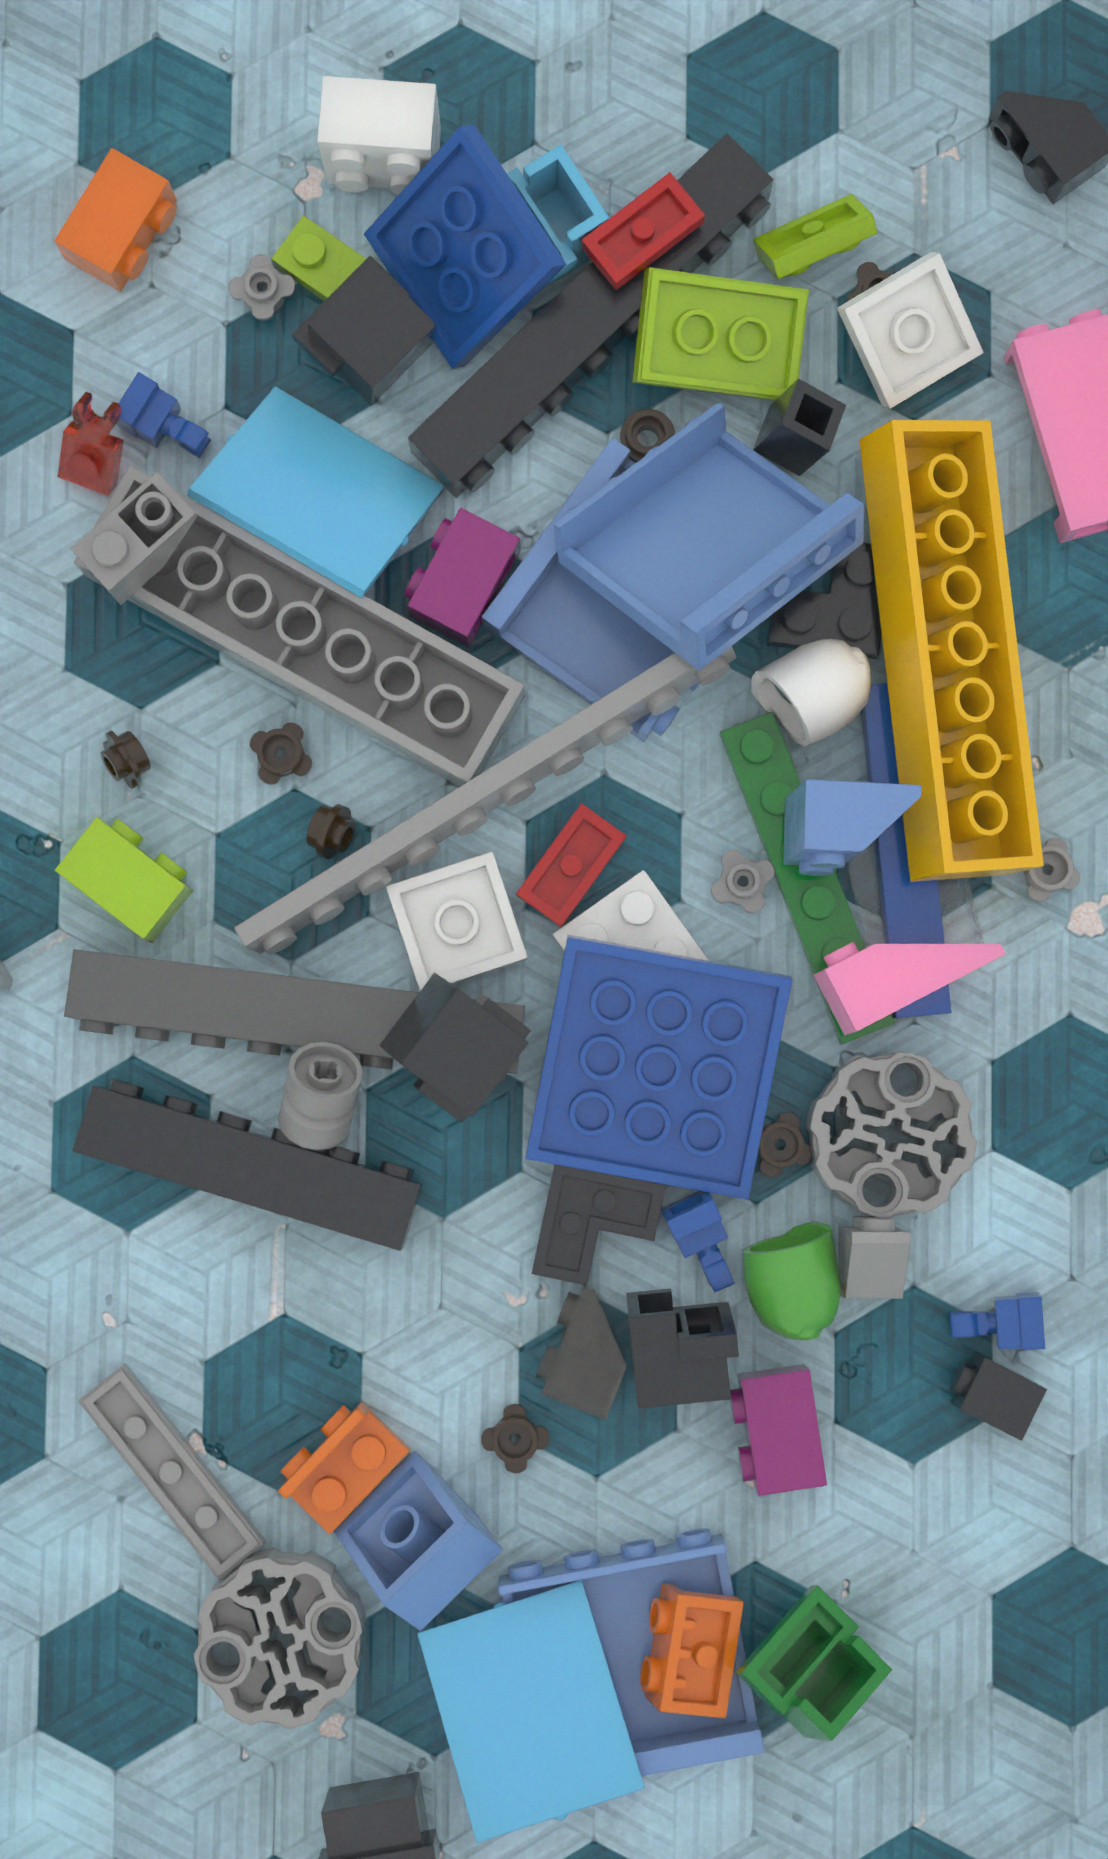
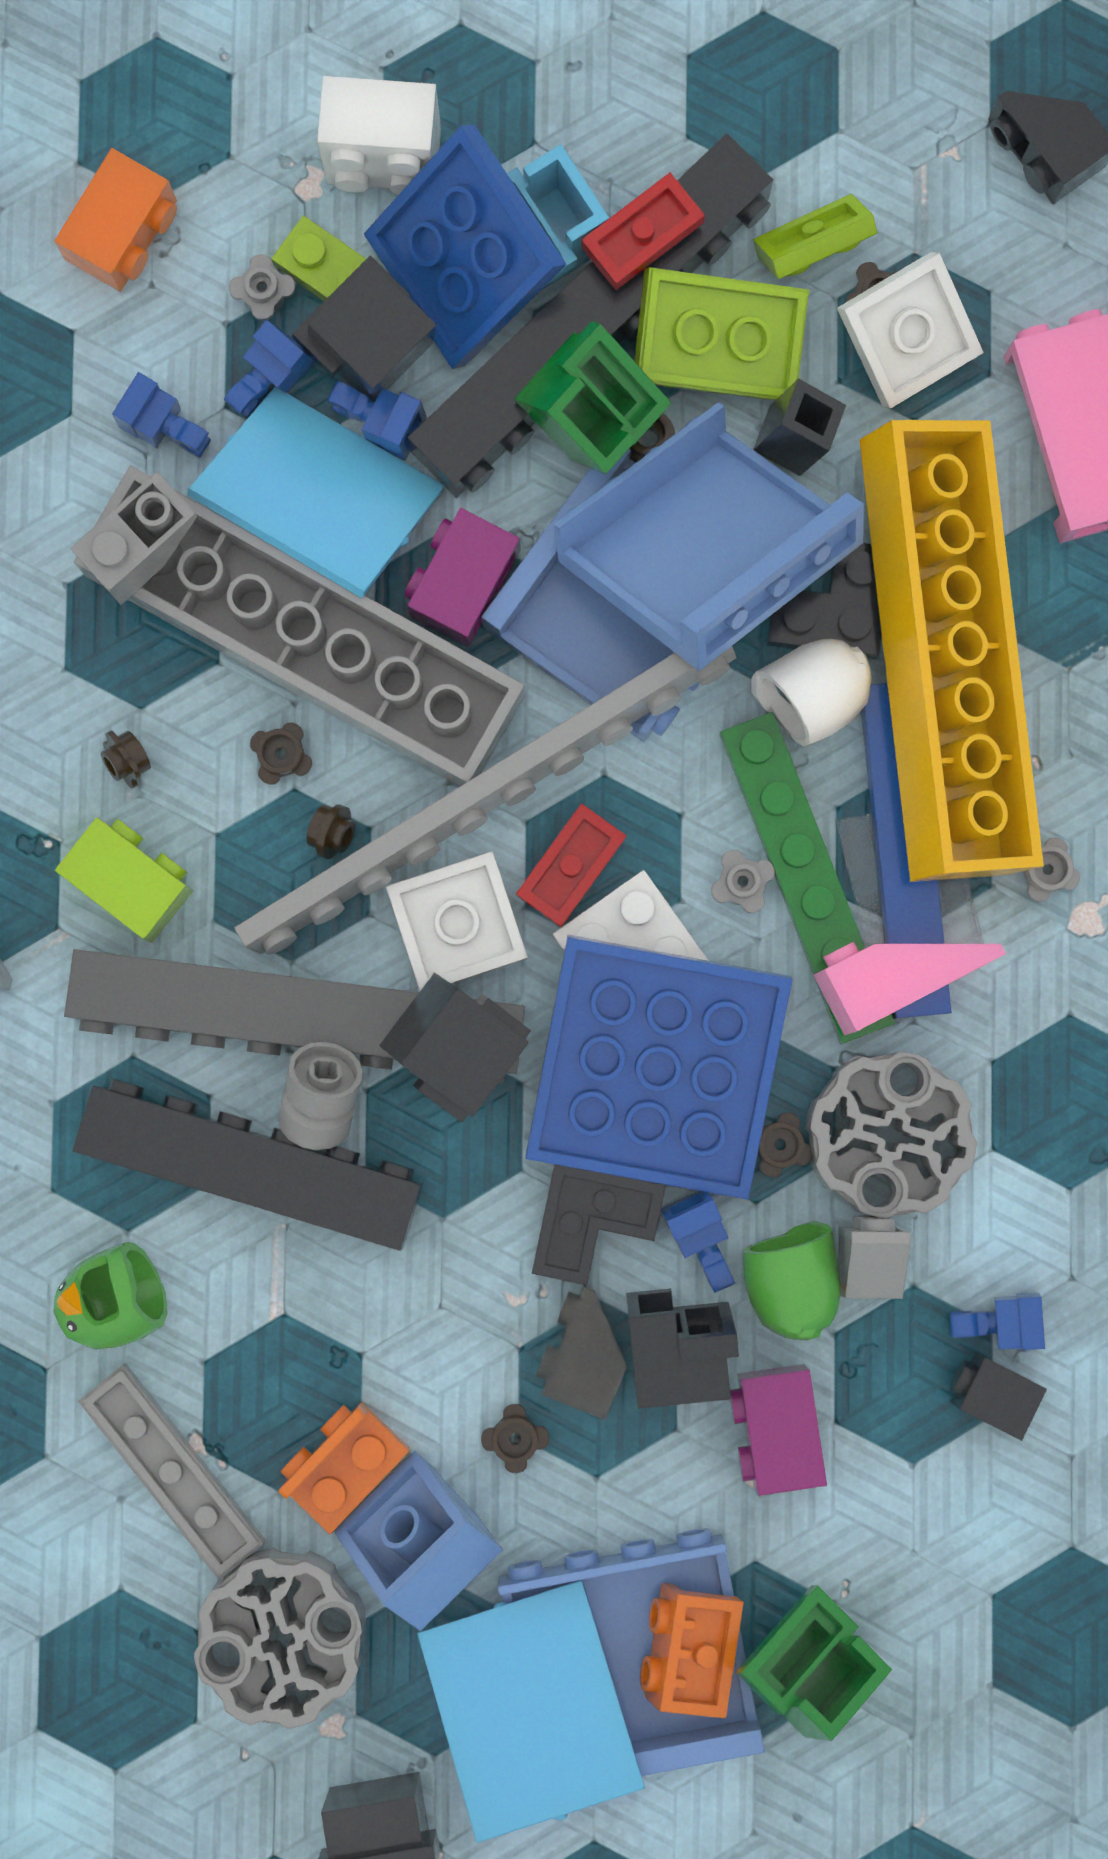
(88, 450): clear red plate -> none
(111, 1299): none -> bright green piece
(275, 361): none -> blue piece
(386, 420): none -> blue piece
(592, 399): none -> green plate
(838, 820): medium blue slope -> none

